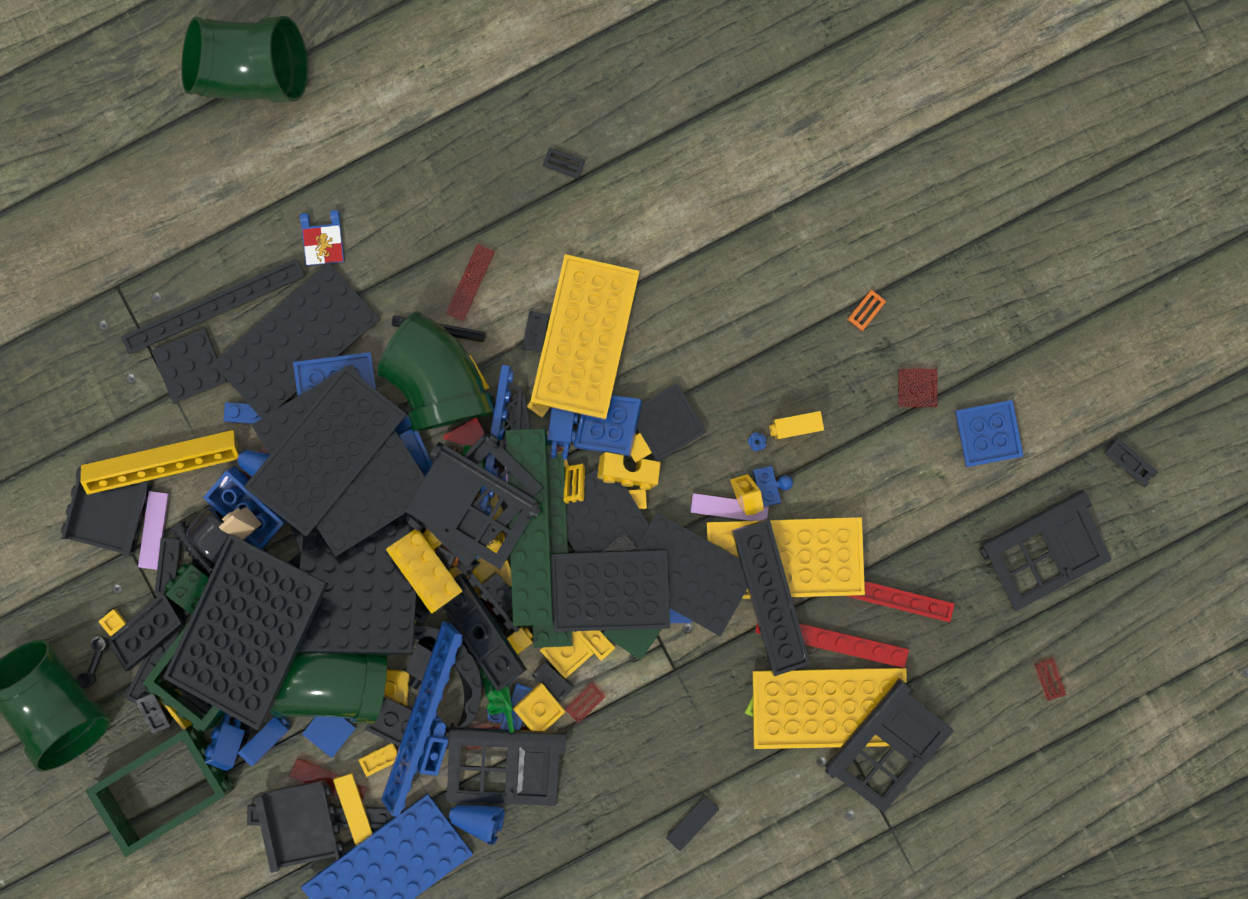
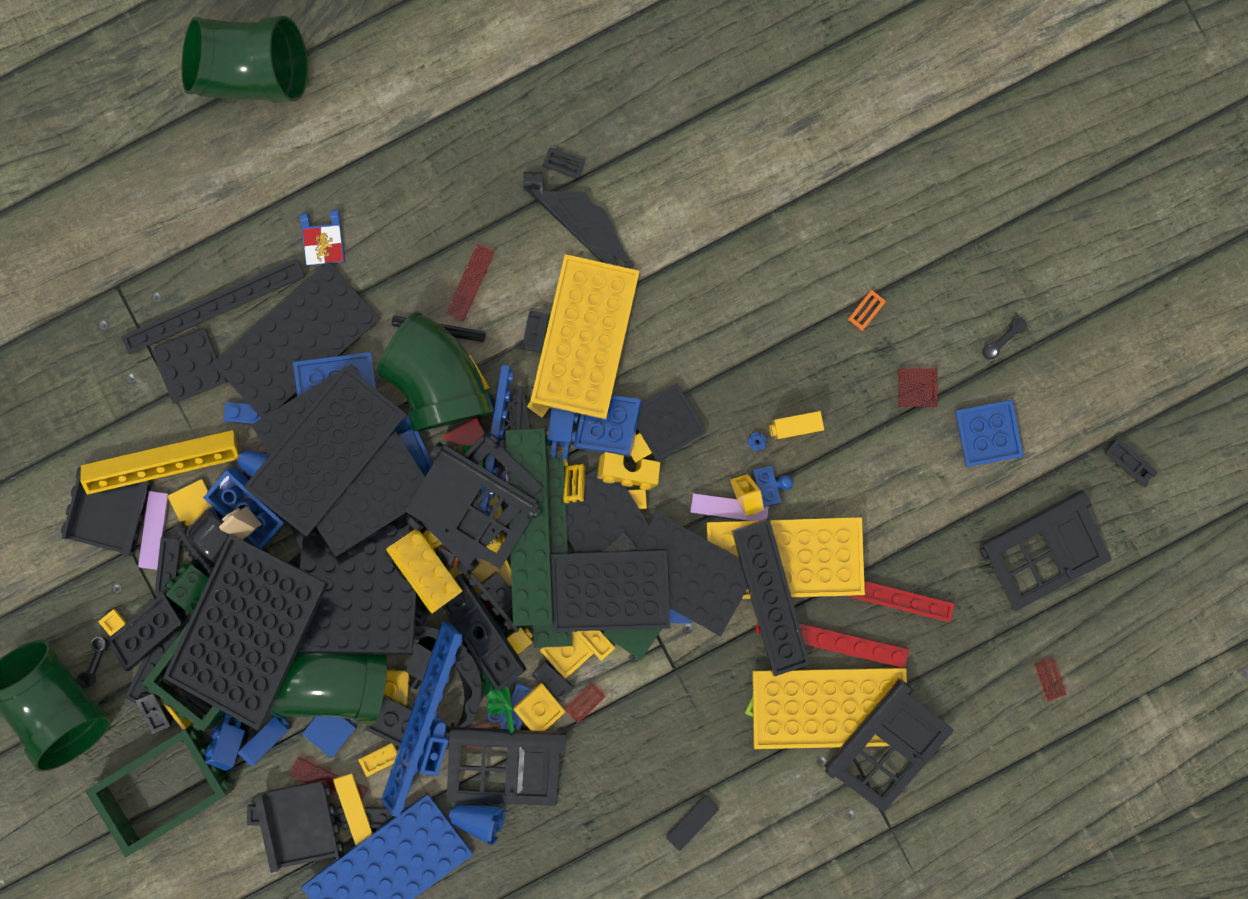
(189, 501): none -> yellow tile
(580, 218): none -> black wing
(992, 350): none -> black bar

